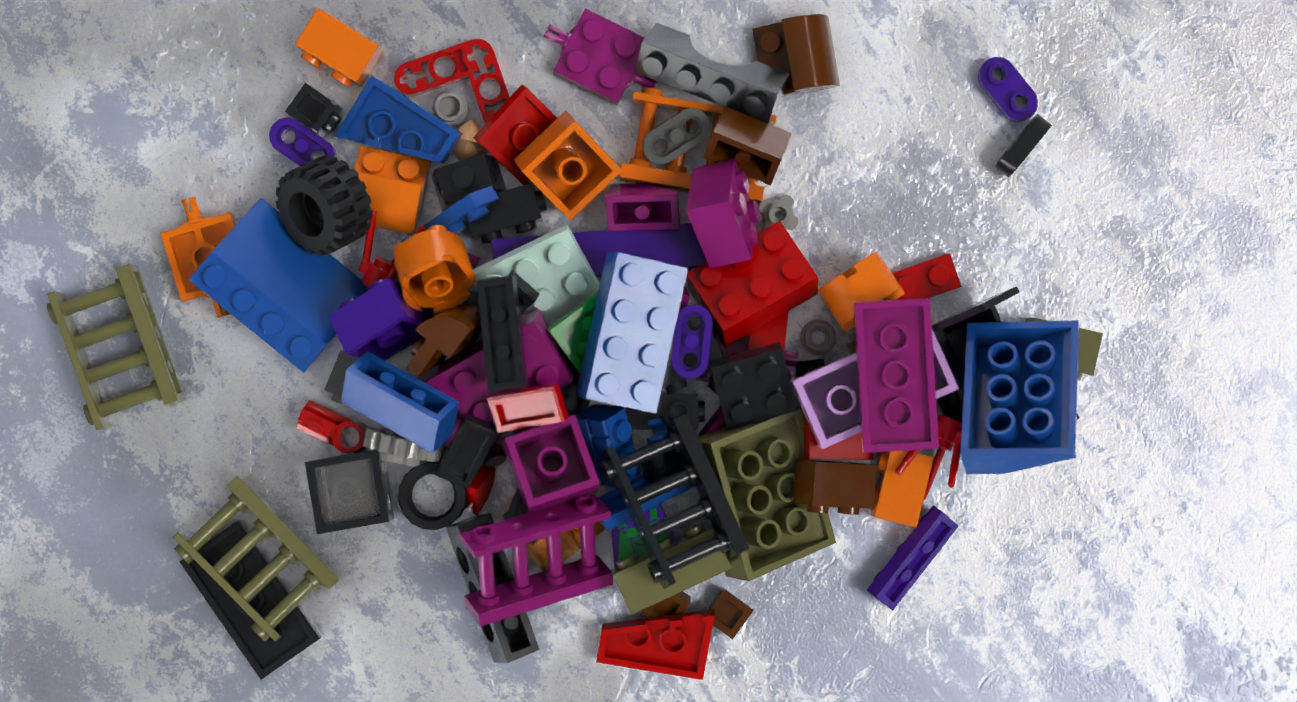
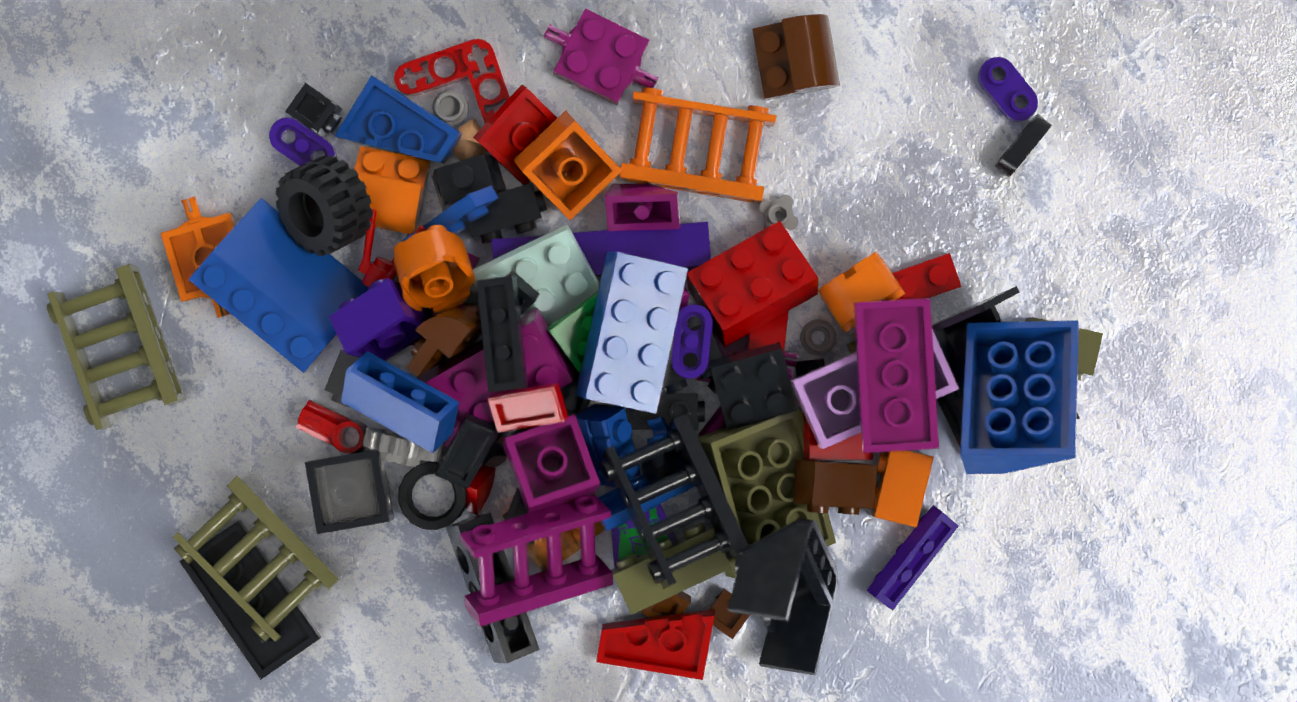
(339, 48): orange brick -> none
(675, 136): dark grey plate -> none
(723, 213): magenta brick -> none
(748, 88): arch -> none
(751, 142): reddish brown brick -> none
(792, 588): none -> black windscreen
(949, 435): red plant -> none

